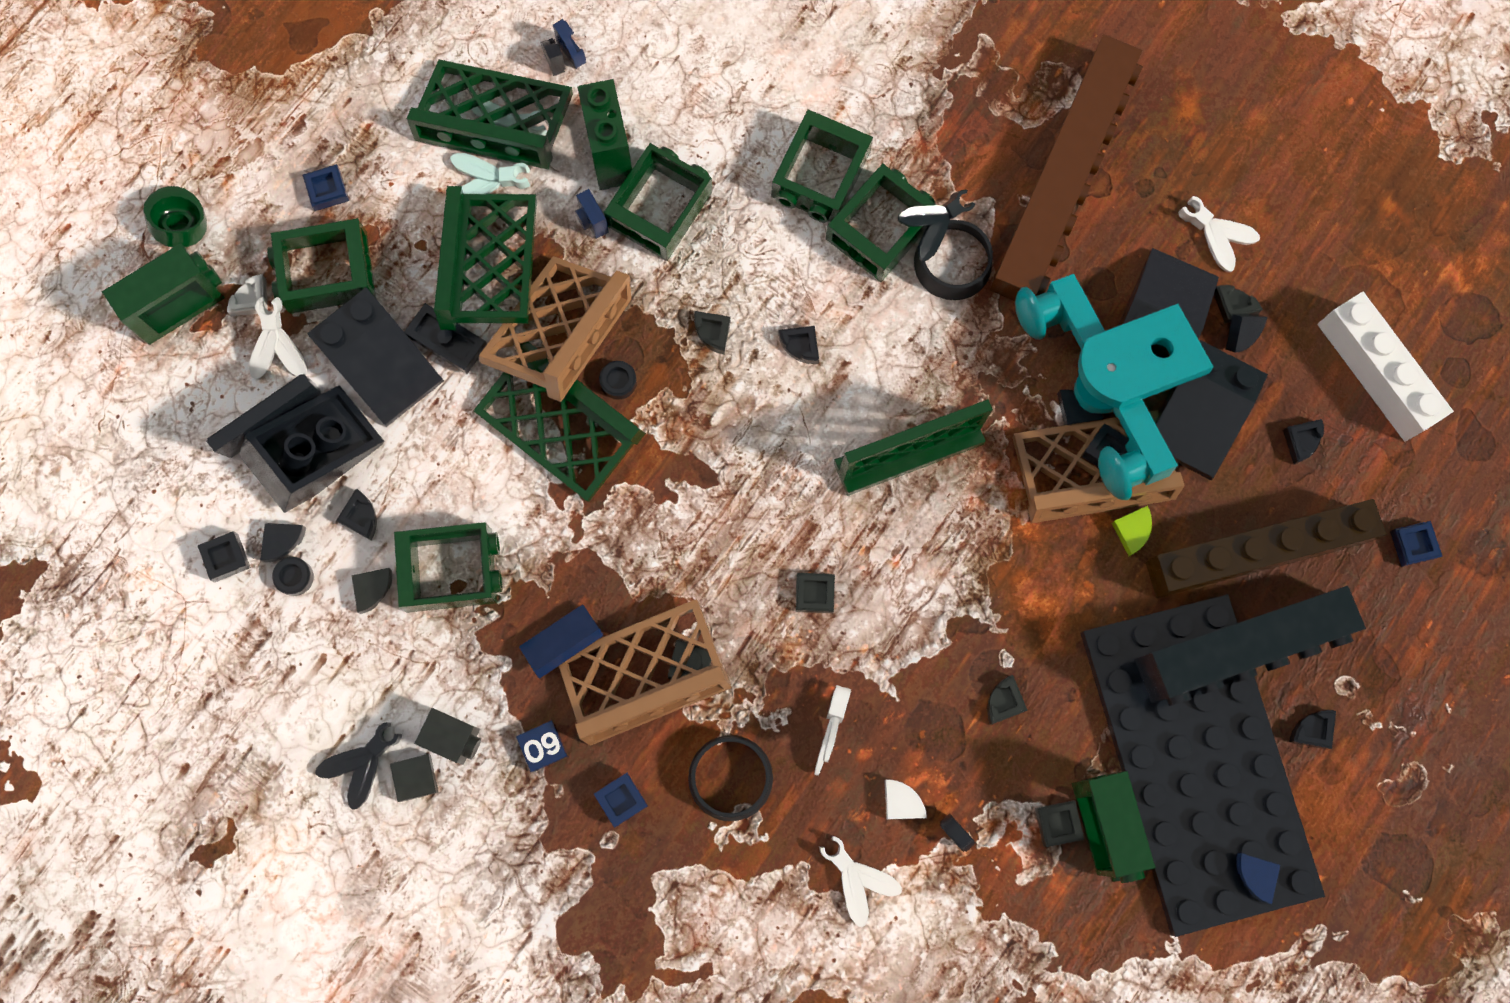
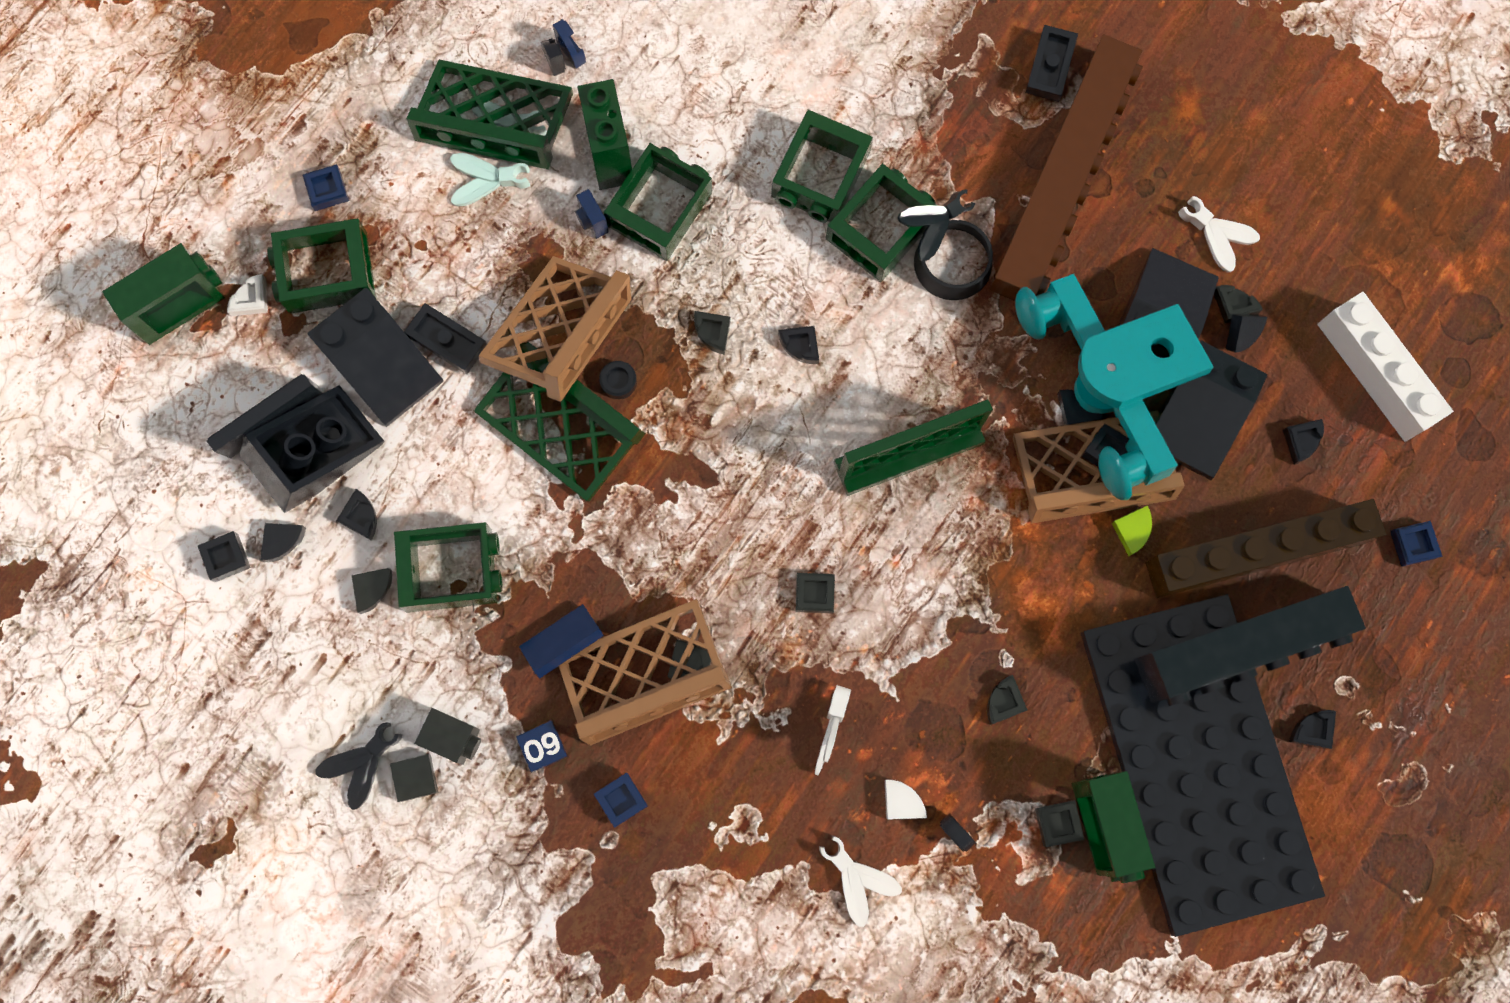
(175, 216): dark green hat -> none
(274, 340): white piece -> none
(293, 576): black tile -> none
(454, 262): dark green fence -> none
(730, 816): black tyre -> none
(1051, 63): none -> black plate
(1258, 876): dark blue tile -> none

